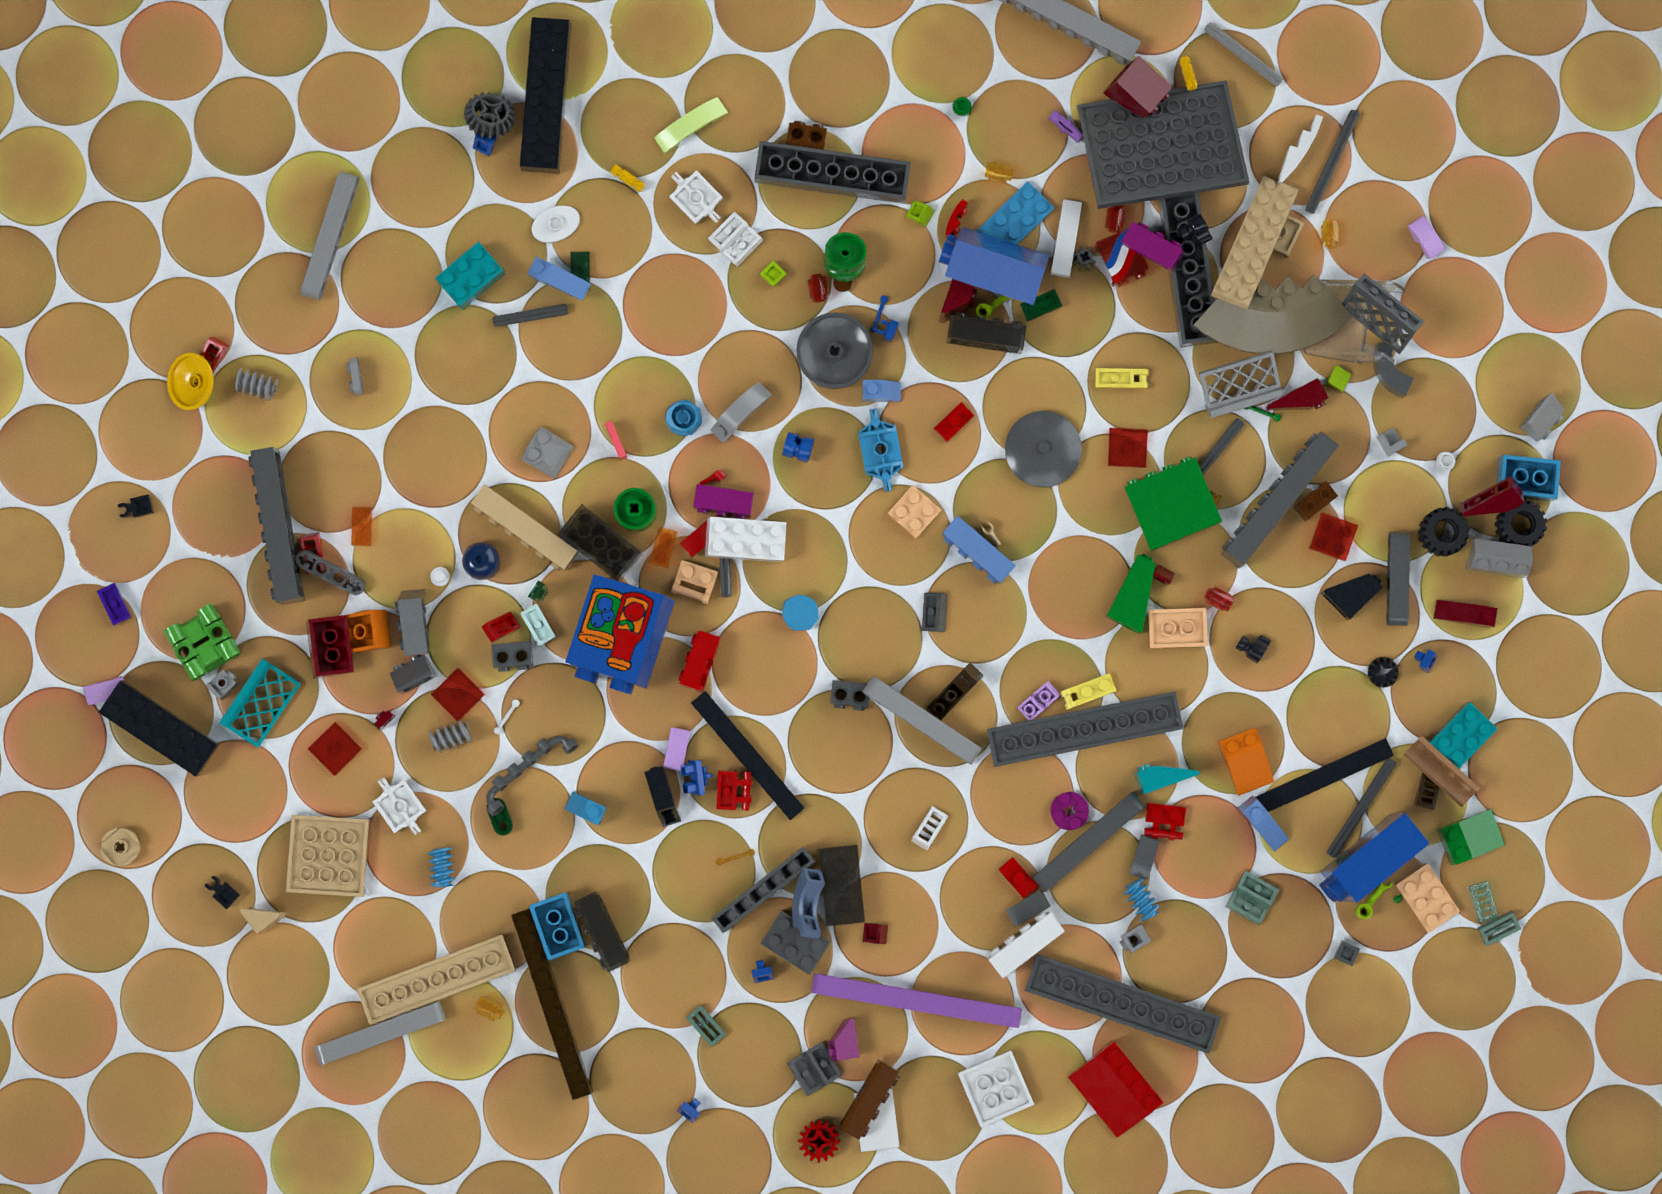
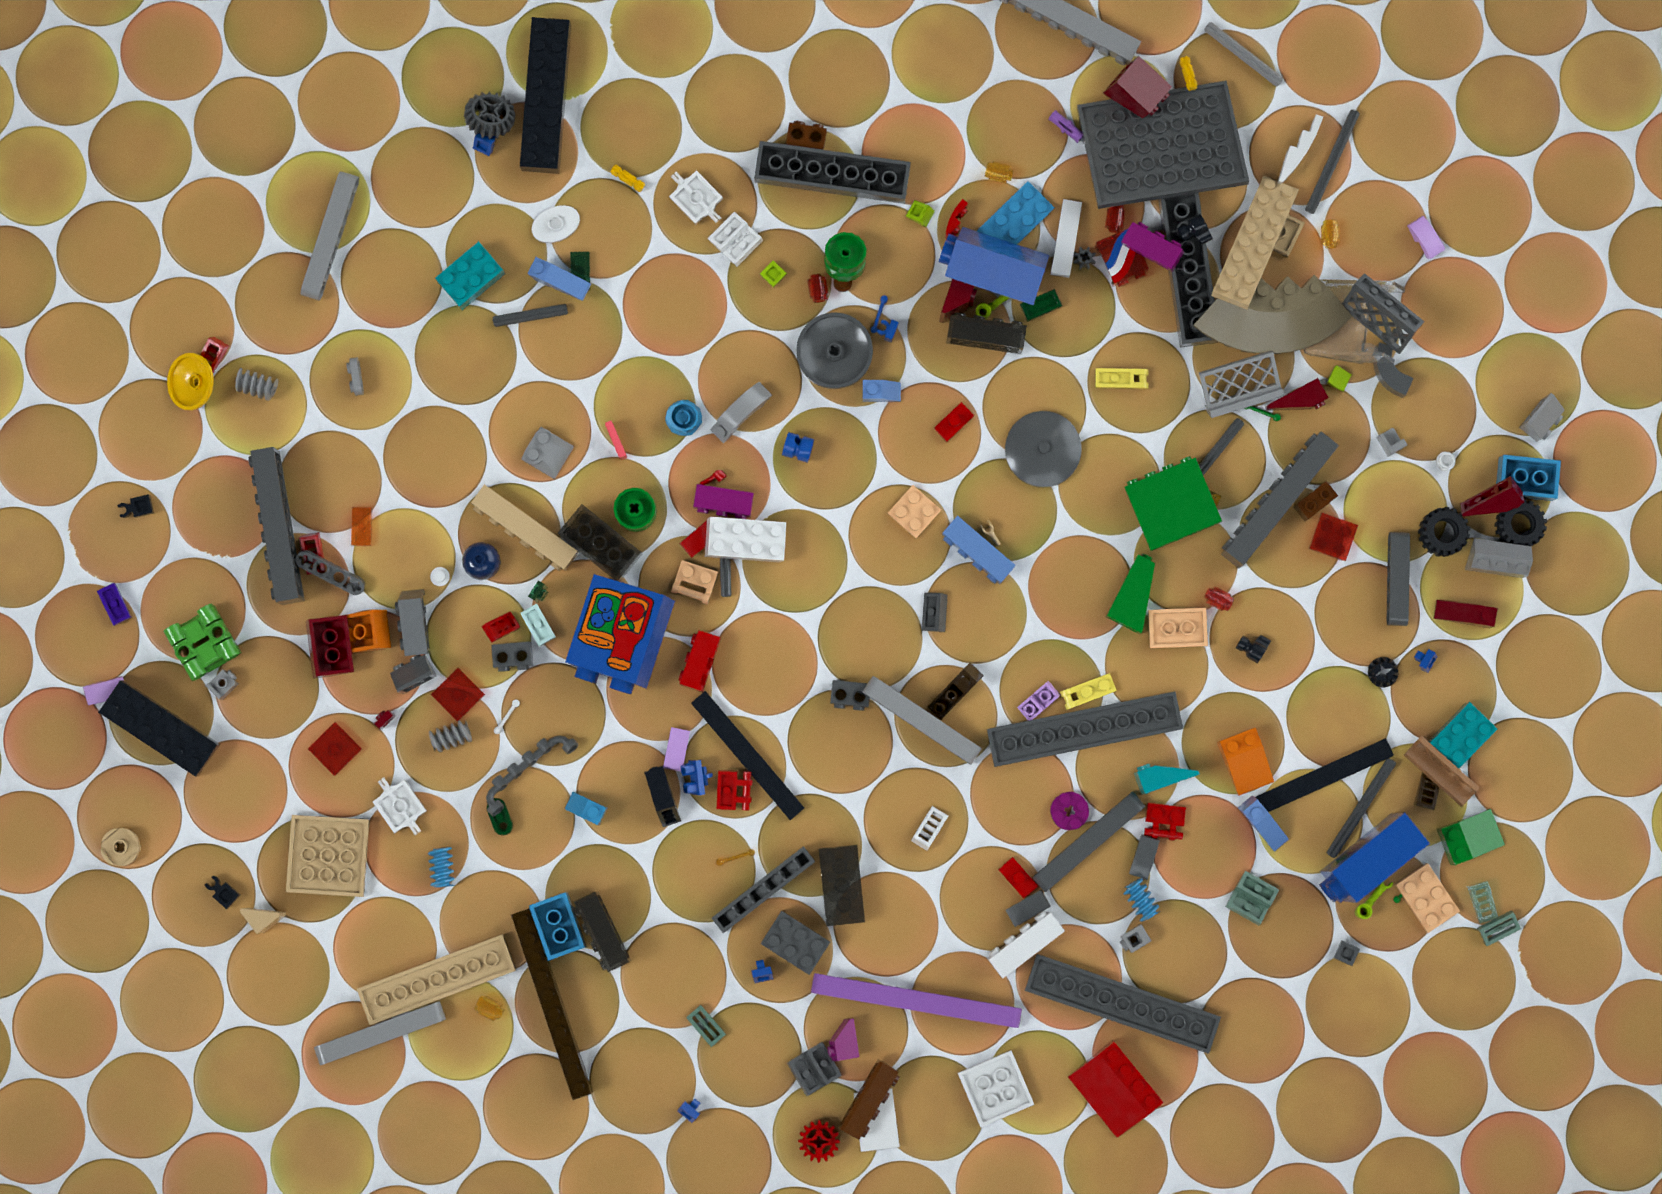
(245, 694): teal fence -> none
(663, 547): clear orange plate -> none
(690, 123): yellowish green slope -> none
(800, 612): dark azure hat -> none
(805, 902): sand blue arch -> none
(875, 933): dark red slope -> none
(880, 465): dark azure plate -> none
(962, 106): green plate -> none
(1127, 448): clear red plate -> none
(1163, 575): dark red slope -> none
(1352, 595): black slope -> none

